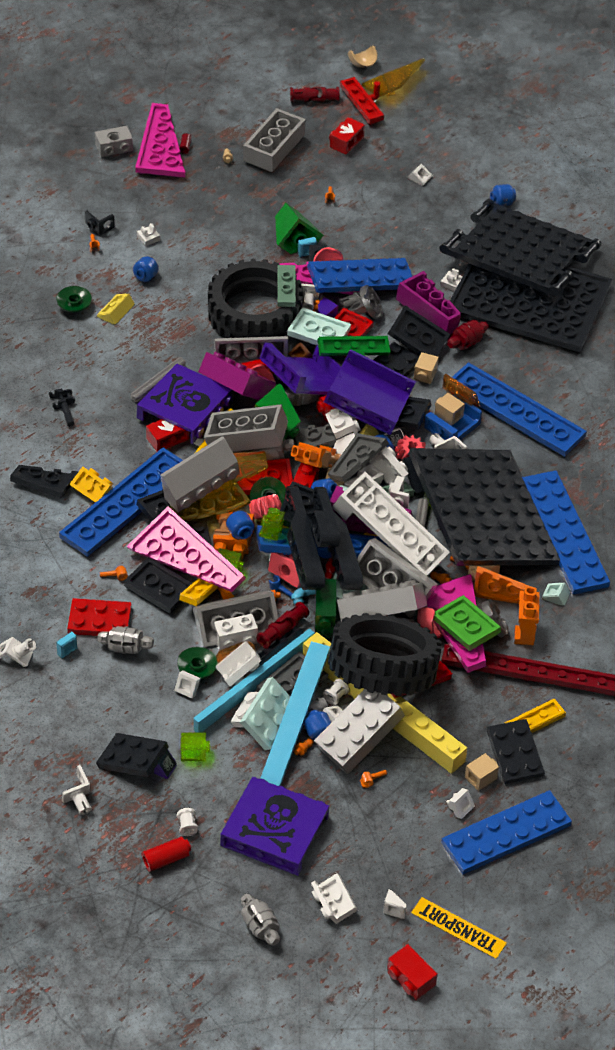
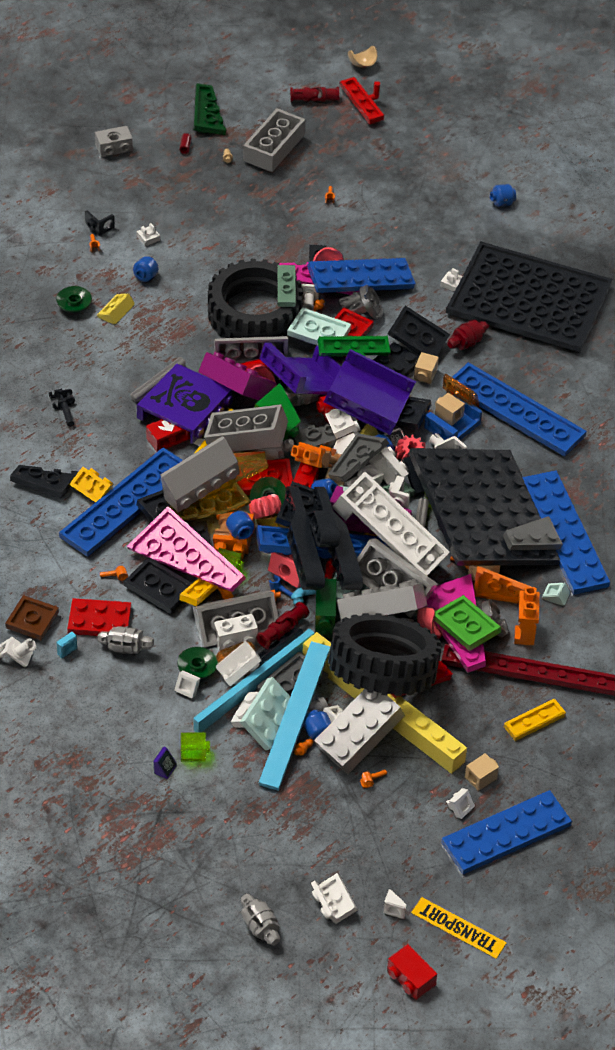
(32, 617): none -> reddish brown plate
(78, 793): white bracket -> none
(132, 754): black plate -> none
(159, 147): dark pink wing -> none
(166, 853): red brick -> none
(187, 821): white bush -> none
(206, 111): none -> dark green wing
(272, 524): clear neon green brick -> none
(273, 825): dark purple panel -> none
(293, 227): green slope -> none
(300, 351): reddish brown slope -> none
(303, 246): medium azure tile -> none
(327, 308): dark purple brick -> none
(336, 692): white bush -> none
(347, 135): red brick -> none
(393, 79): clear yellow wedge -> none
(420, 175): white slope -> none
(424, 298): magenta wedge -> none
(442, 578): orange piece -> none
(515, 751): black plate -> none
(520, 247): black plate -> none
(533, 536): none -> dark grey wing

